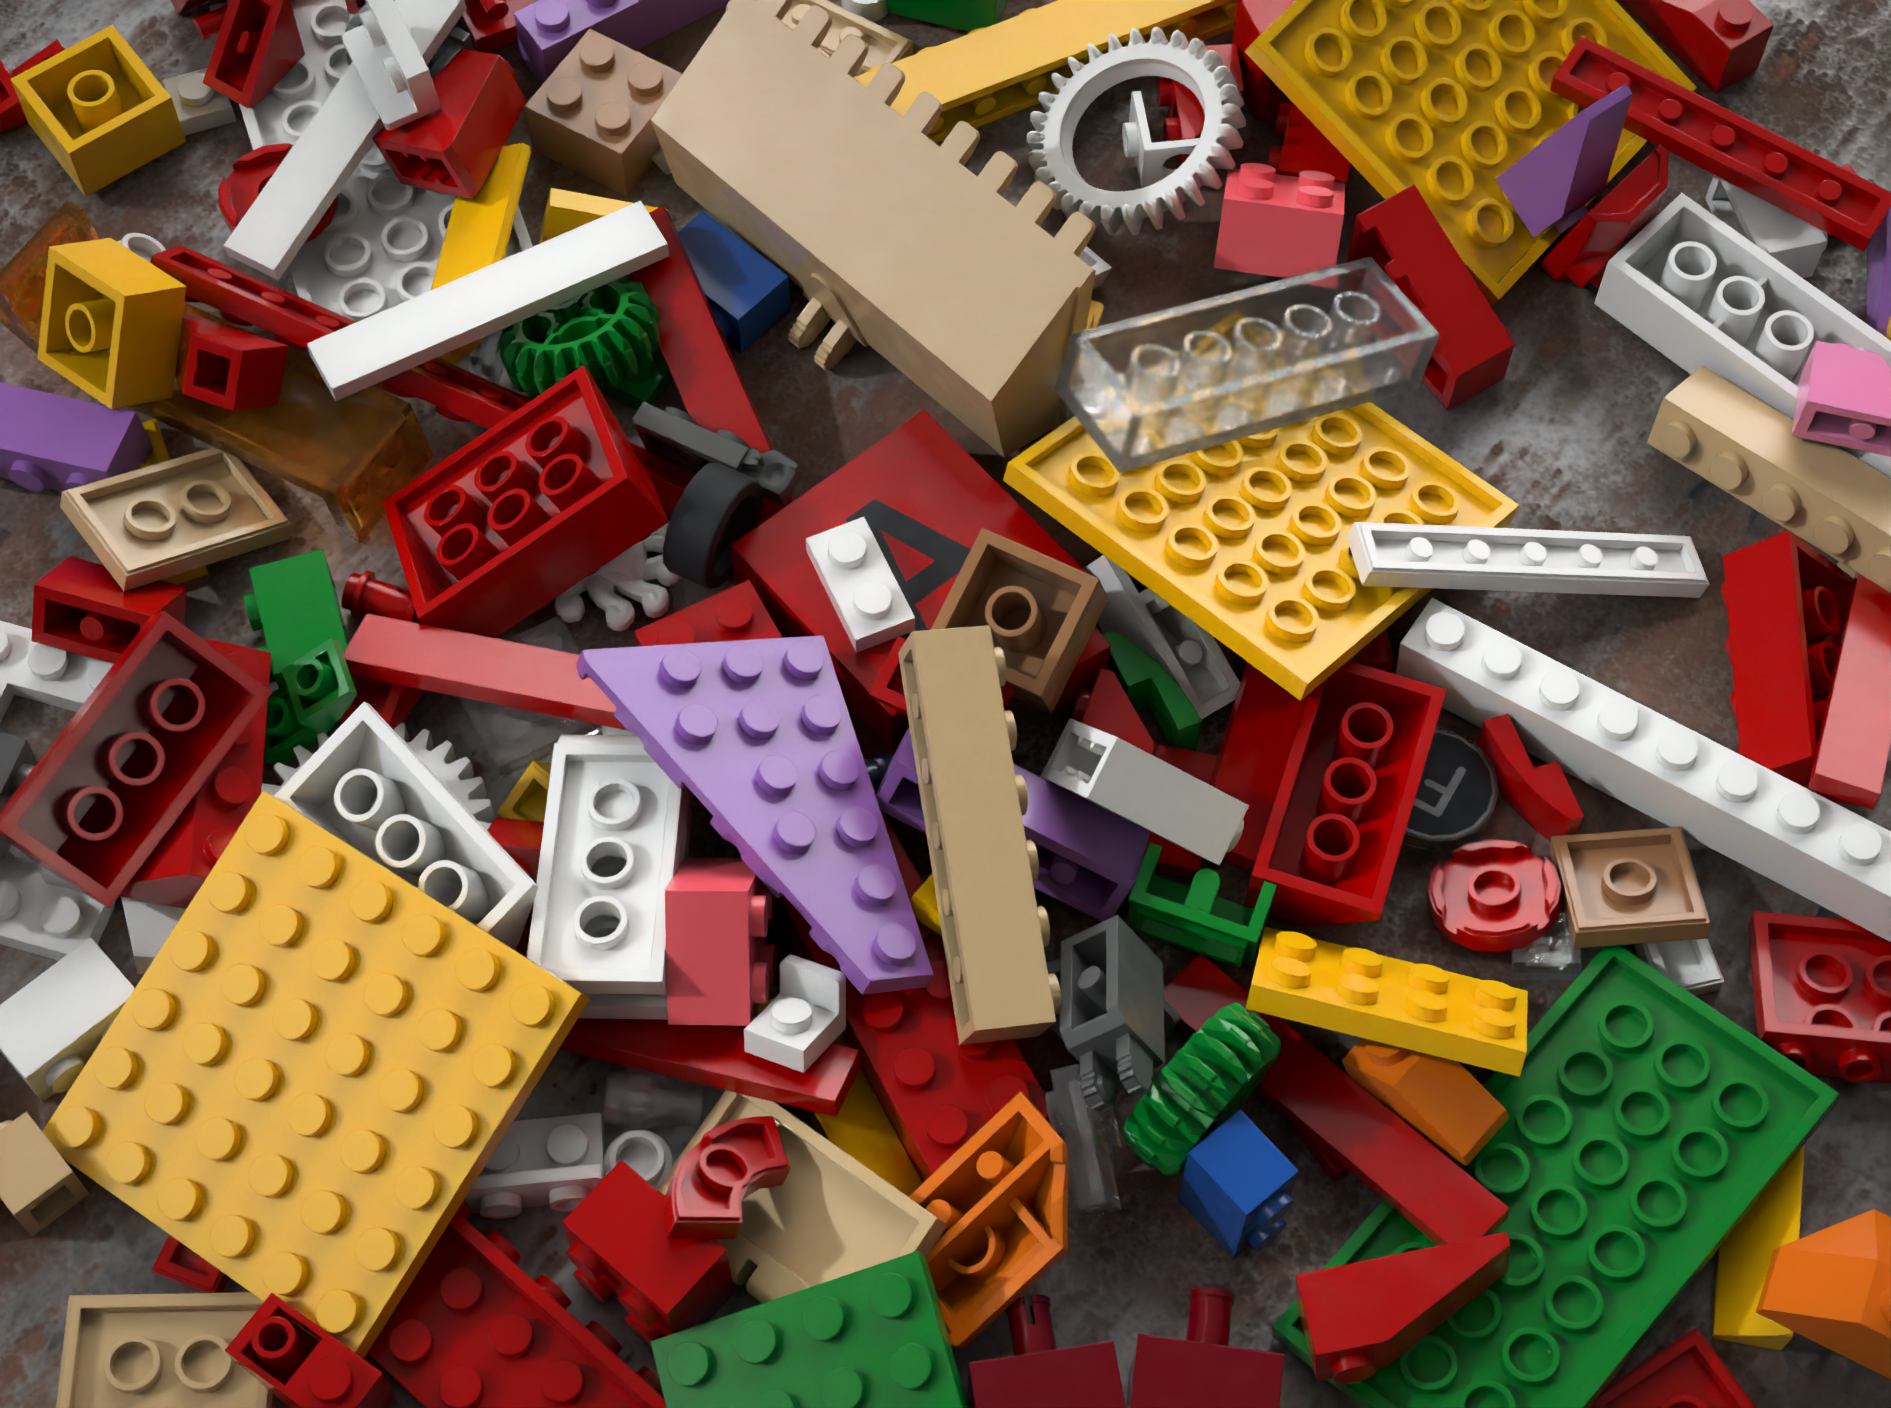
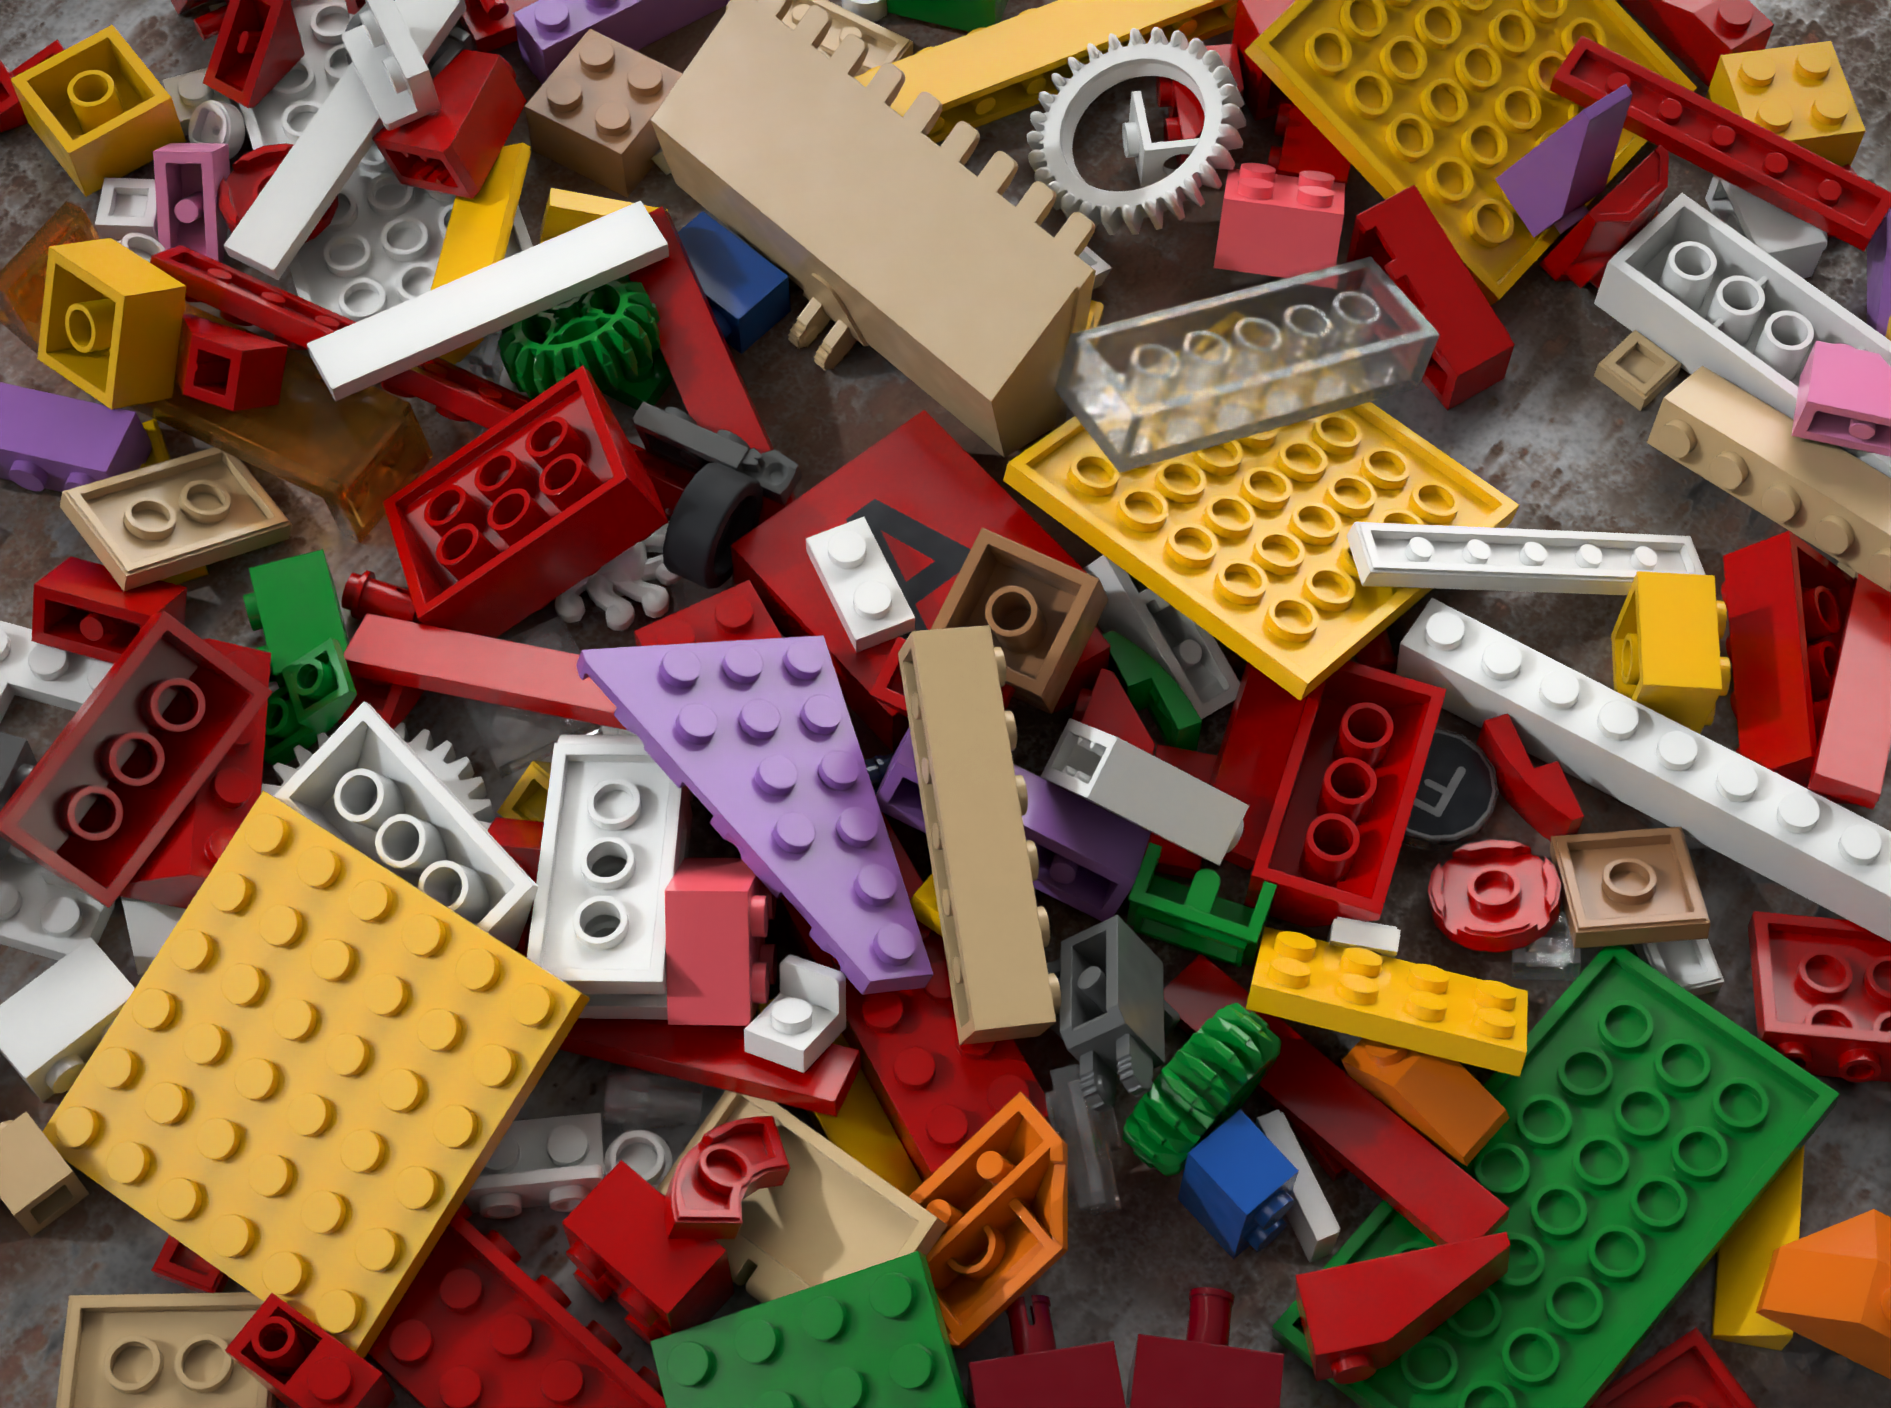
(127, 208): none -> white plate
(189, 198): none -> bright pink slope
(217, 123): none -> white tile
(1310, 1213): none -> white tile
(1366, 935): none -> white tile
(1637, 370): none -> tan tile
(1670, 647): none -> yellow brick
(1795, 95): none -> yellow brick

